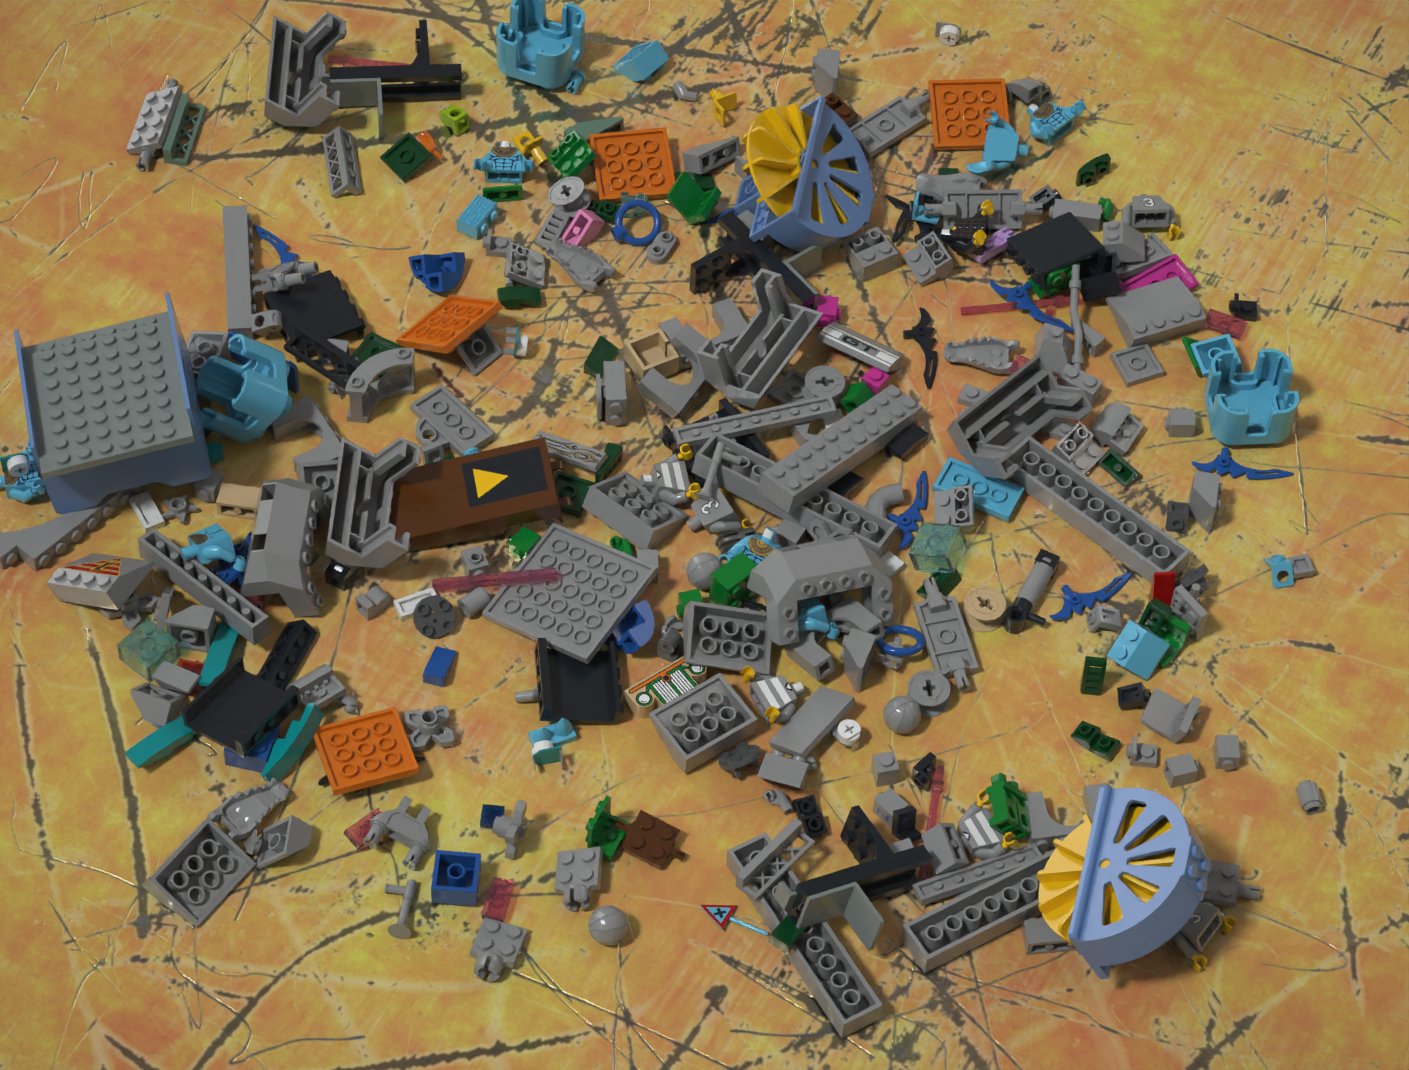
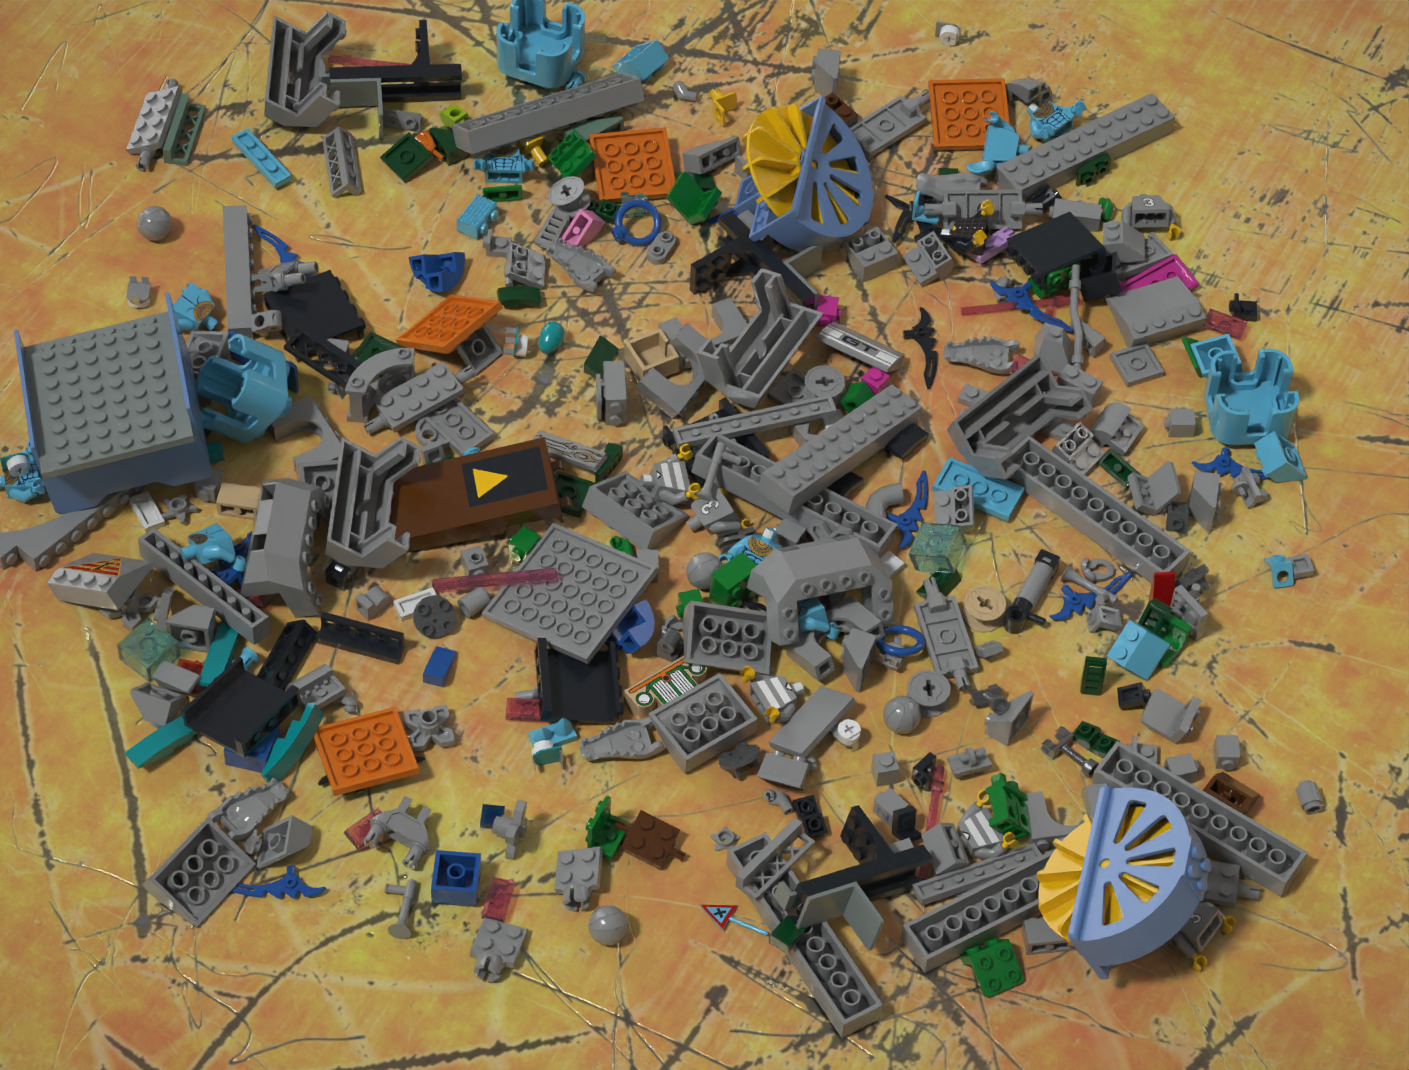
(138, 292): none -> piece
(154, 223): none -> light grey piece
(194, 308): none -> medium azure torso
(249, 657): none -> medium azure bush
(261, 158): none -> medium azure plate
(288, 884): none -> blue piece
(361, 640): none -> black fence
(402, 120): none -> light grey hinge
(418, 397): none -> light grey plate
(446, 146): none -> dark green slope
(523, 710): none -> clear pink plate
(548, 113): none -> light grey brick
(551, 337): none -> teal animal
(624, 740): none -> light grey animal
(724, 834): none -> light grey plate
(969, 762): none -> light grey hips
(989, 649): none -> light grey plate
(992, 696): none -> flat silver bar
(994, 966): none -> green bracket
(1003, 282): none -> light grey arm
(1006, 725): none -> light grey slope
(1062, 157): none -> light grey brick
(1066, 739): none -> flat silver bar
(1087, 565): none -> light grey piece
(1102, 594): none -> light grey piece
(1156, 491): none -> light grey bracket
(1222, 830): none -> light grey brick
(1231, 792): none -> reddish brown slope
(1246, 486): none -> light grey hips
(1279, 458): none -> medium azure slope

